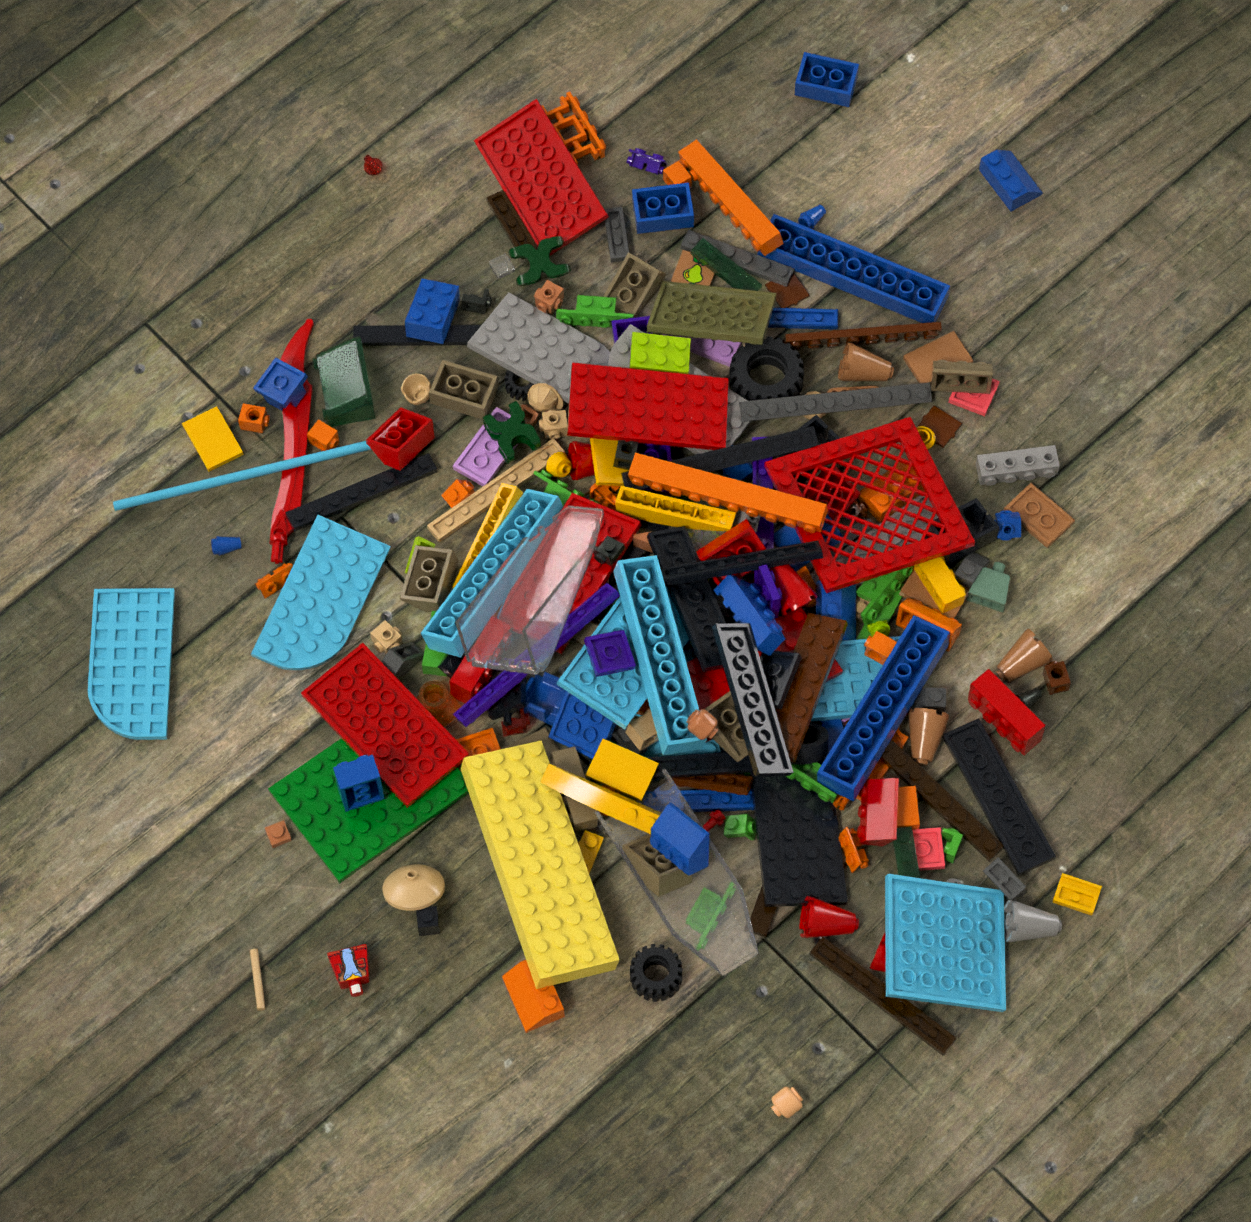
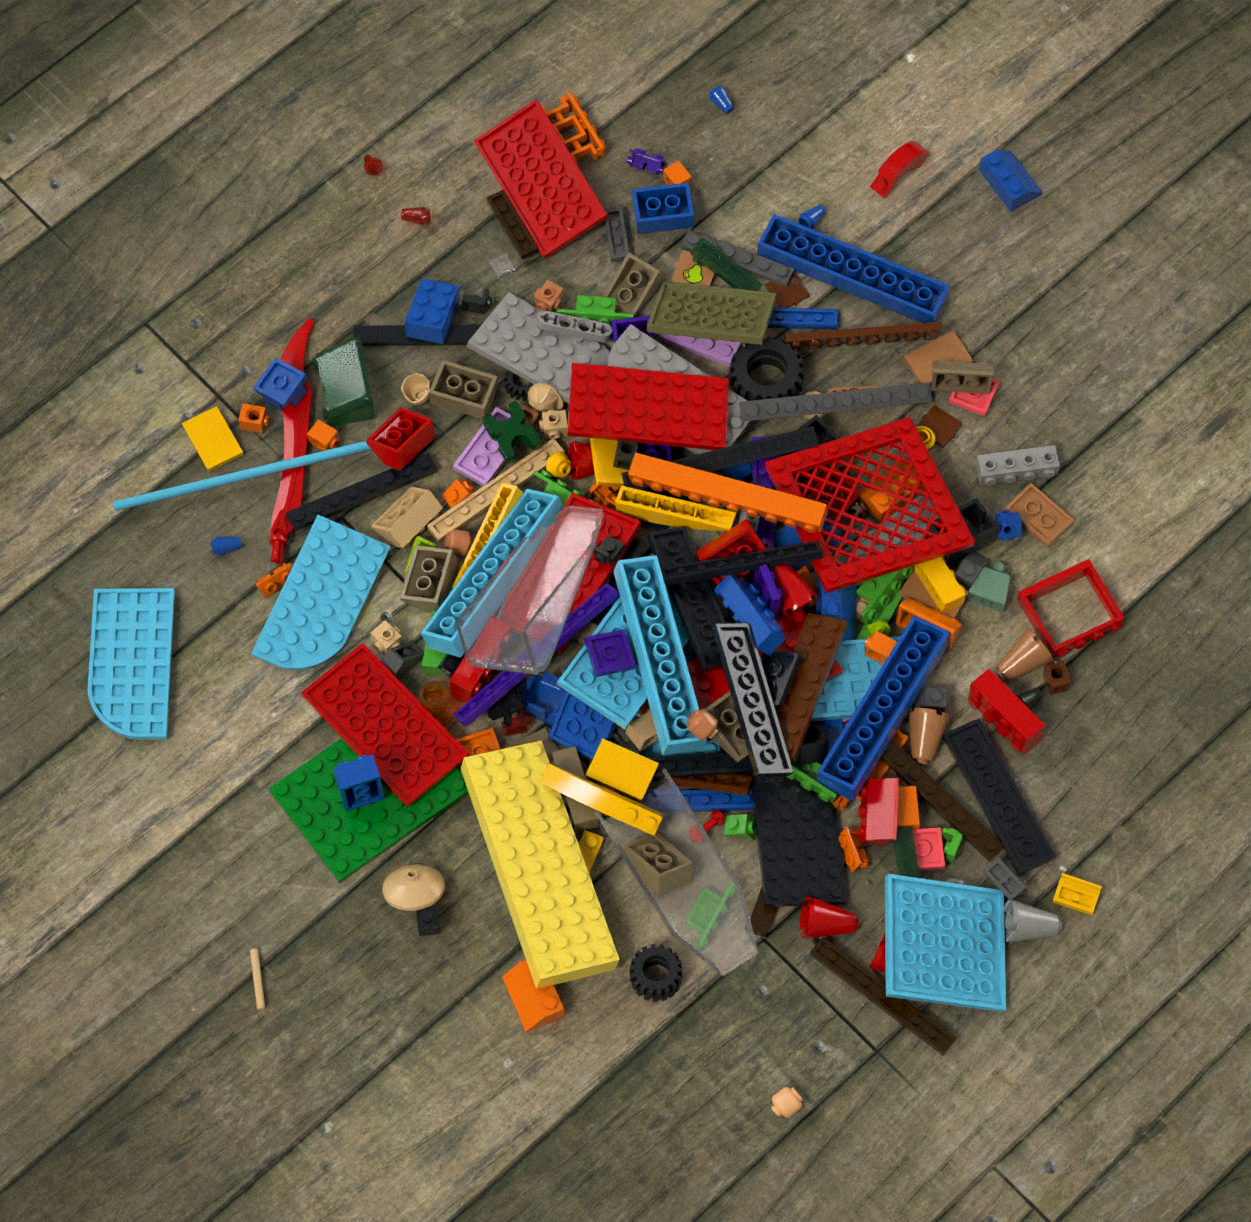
(278, 834): nougat plate -> none
(351, 968): torso -> none
(407, 516): none -> tan slope
(416, 215): none -> clear red cone
(458, 541): none -> nougat head
(539, 261): dark green piece -> none
(573, 329): none -> light grey beam
(640, 541): nougat slope -> none
(660, 353): lime plate -> none
(681, 840): blue slope -> none
(721, 99): none -> blue cone
(730, 197): orange brick -> none
(826, 79): blue brick -> none
(863, 365): medium nougat cone -> none
(898, 163): none -> red arch
(1062, 579): none -> red window

